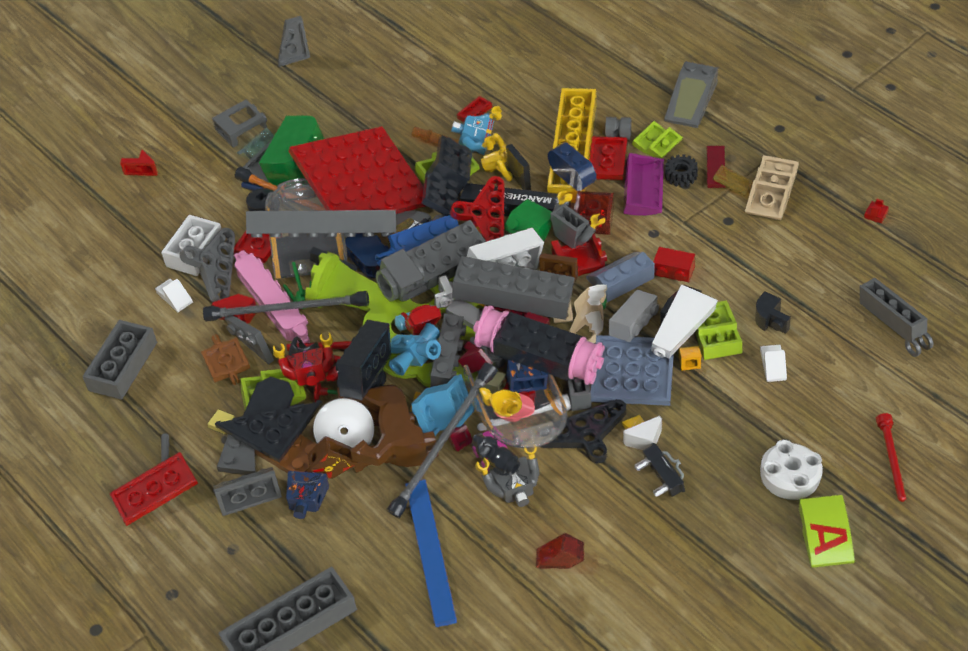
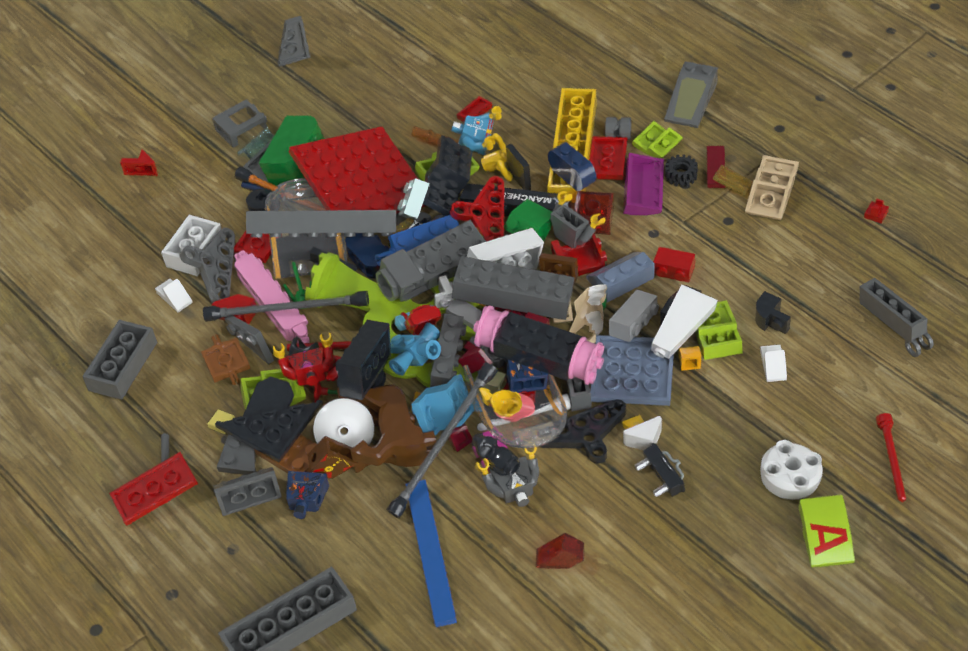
(413, 199): none -> light aqua piece

